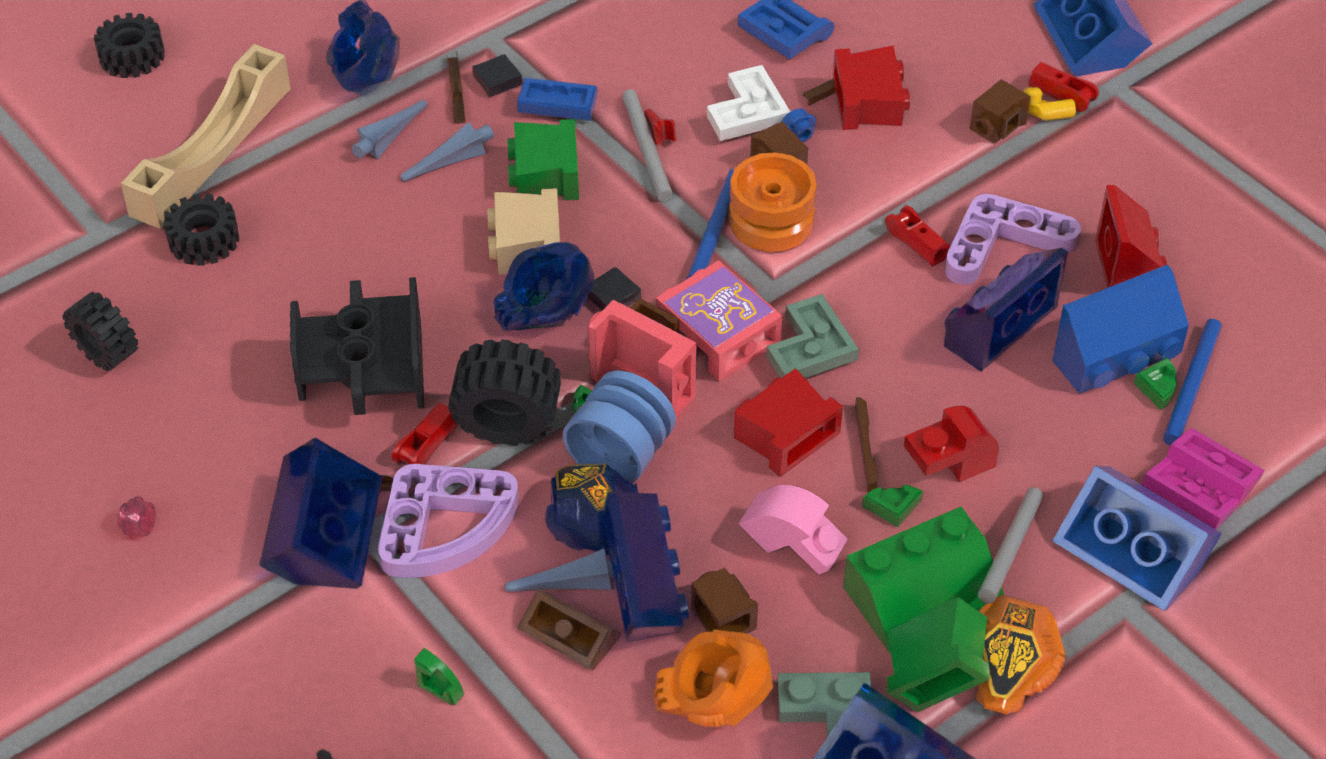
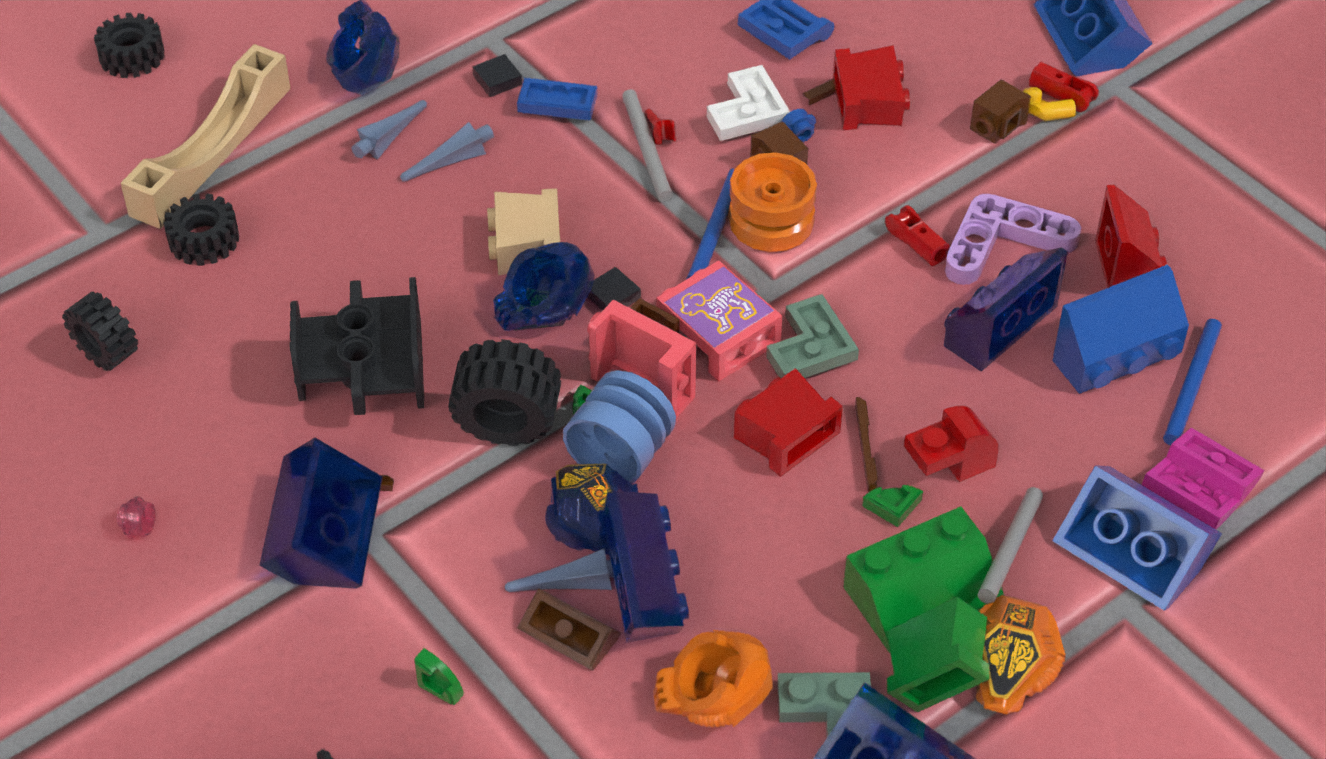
(427, 436): red bar -> none
(431, 495): lavender beam -> none
(456, 89): reddish brown piece -> none
(544, 158): green hips -> none
(723, 603): reddish brown window -> none
(797, 519): bright pink brick -> none
(1158, 382): green tile -> none

